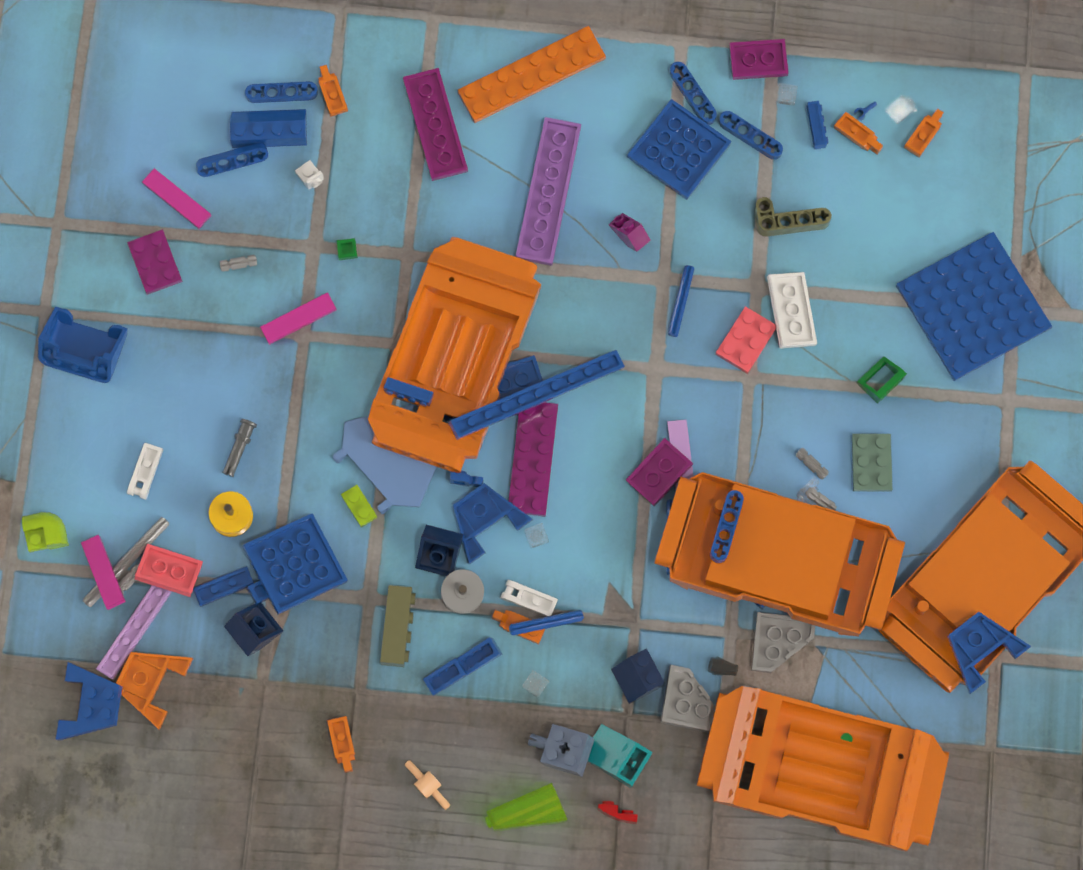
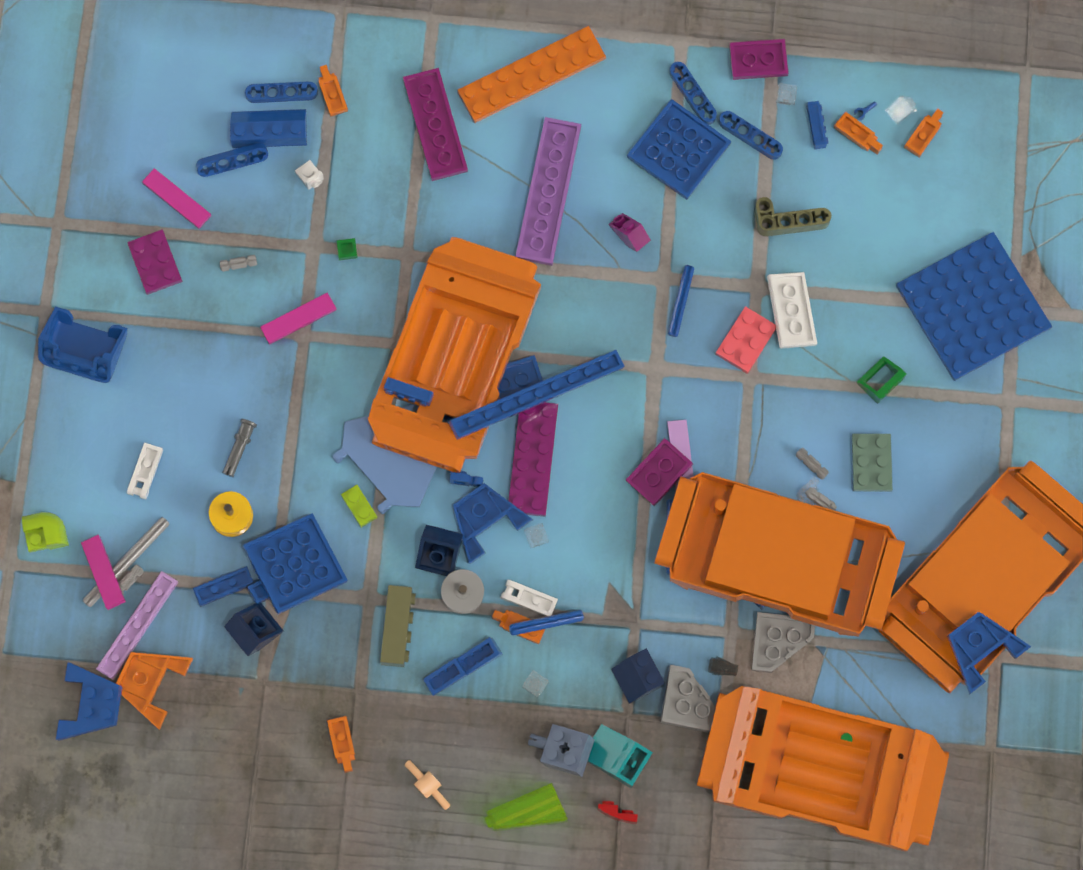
(168, 570): coral plate -> none
(726, 526): blue beam -> none

